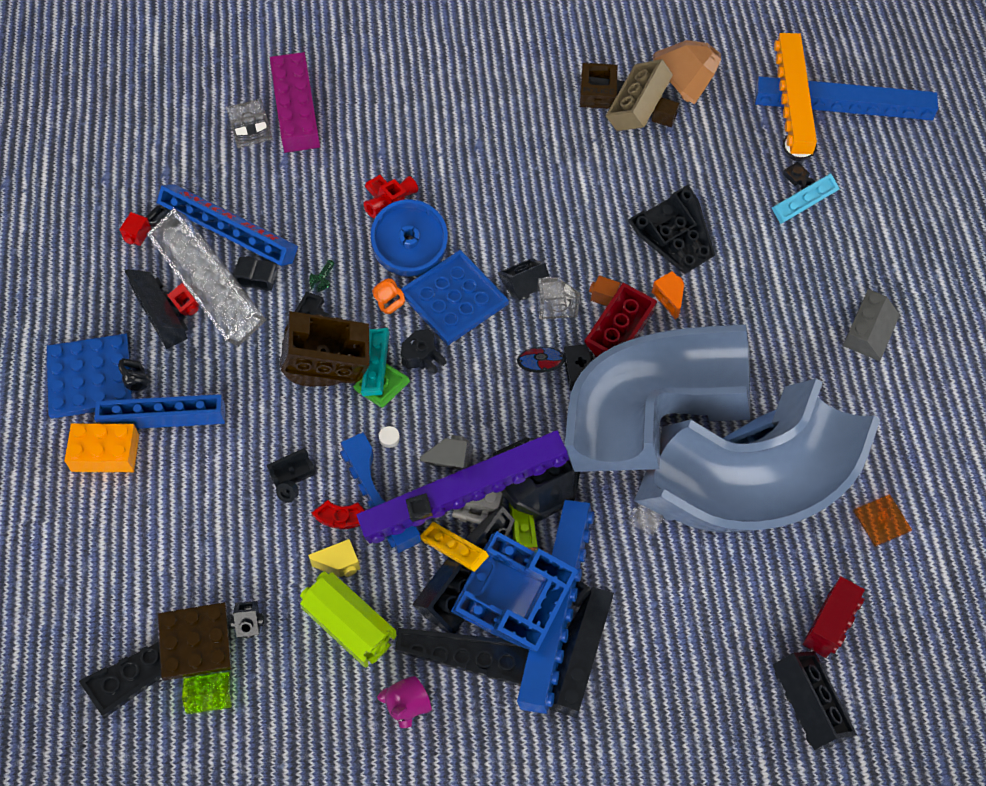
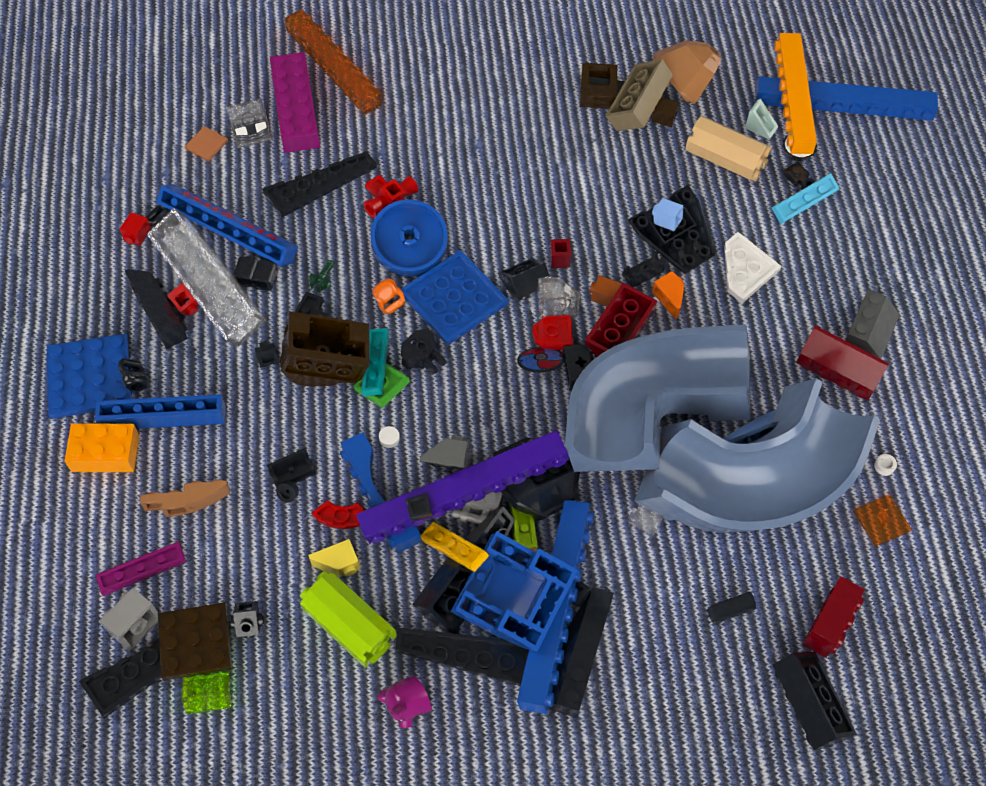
(130, 619): none -> light grey brick
(140, 568): none -> magenta tile
(194, 498): none -> medium nougat slope
(206, 143): none -> nougat piece
(266, 354): none -> black tile
(294, 194): none -> black wing
(333, 62): none -> clear orange brick
(553, 332): none -> red tile
(560, 253): none -> dark red brick
(644, 270): none -> black hinge
(668, 214): none -> light blue brick
(728, 148): none -> tan brick
(731, 607): none -> black brick
(746, 267): none -> white plate
(761, 121): none -> light aqua slope
(842, 363): none -> dark red slope
(885, 464): none -> white tile

